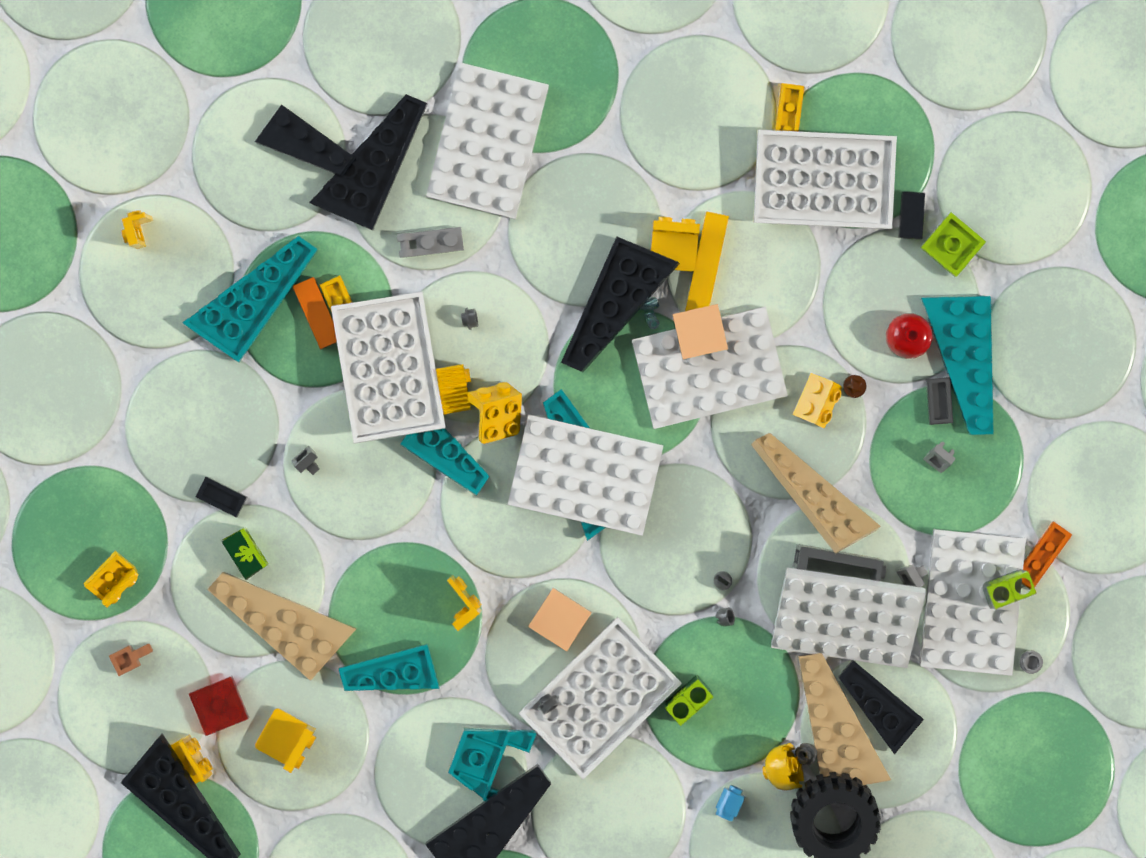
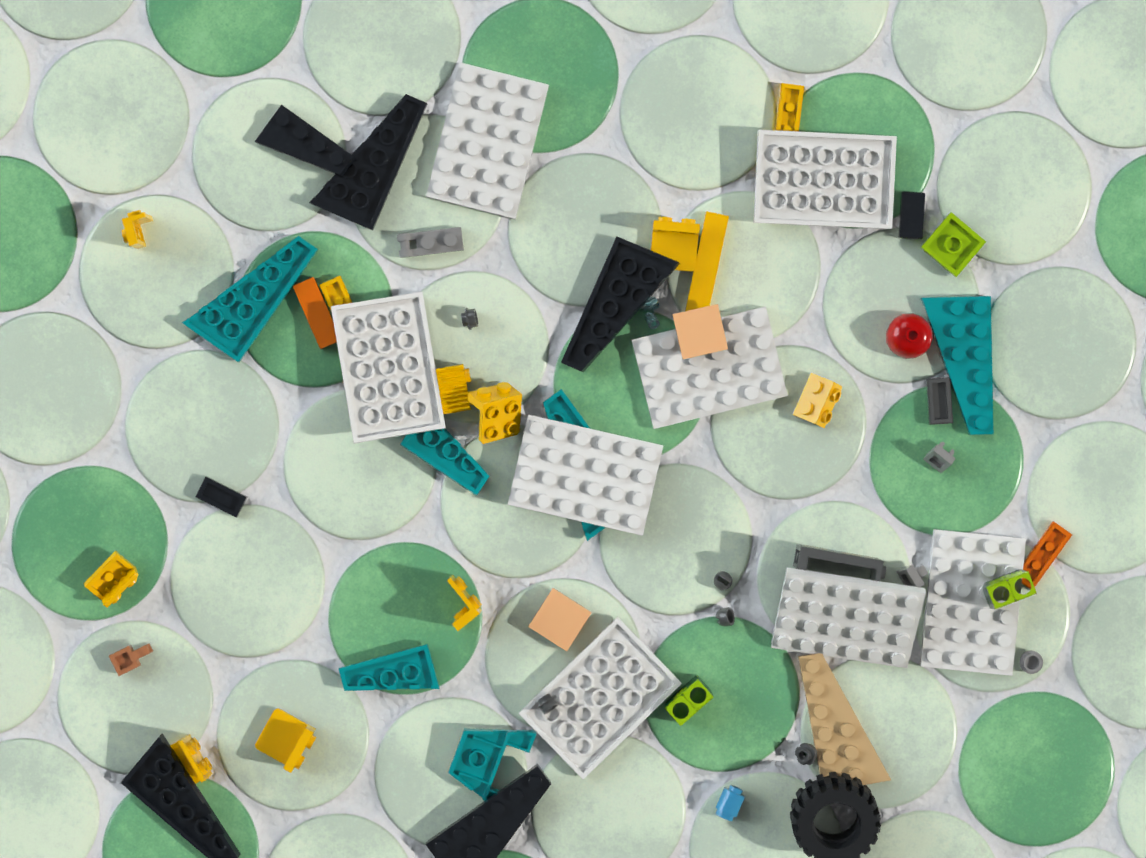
(219, 705): clear red plate -> none
(245, 553): dark green piece -> none
(290, 628): tan wing -> none
(306, 460): dark grey tile -> none
(783, 768): yellow cylinder -> none
(827, 508): tan wing -> none
(854, 386): reddish brown tile -> none
(884, 709): black wing -> none

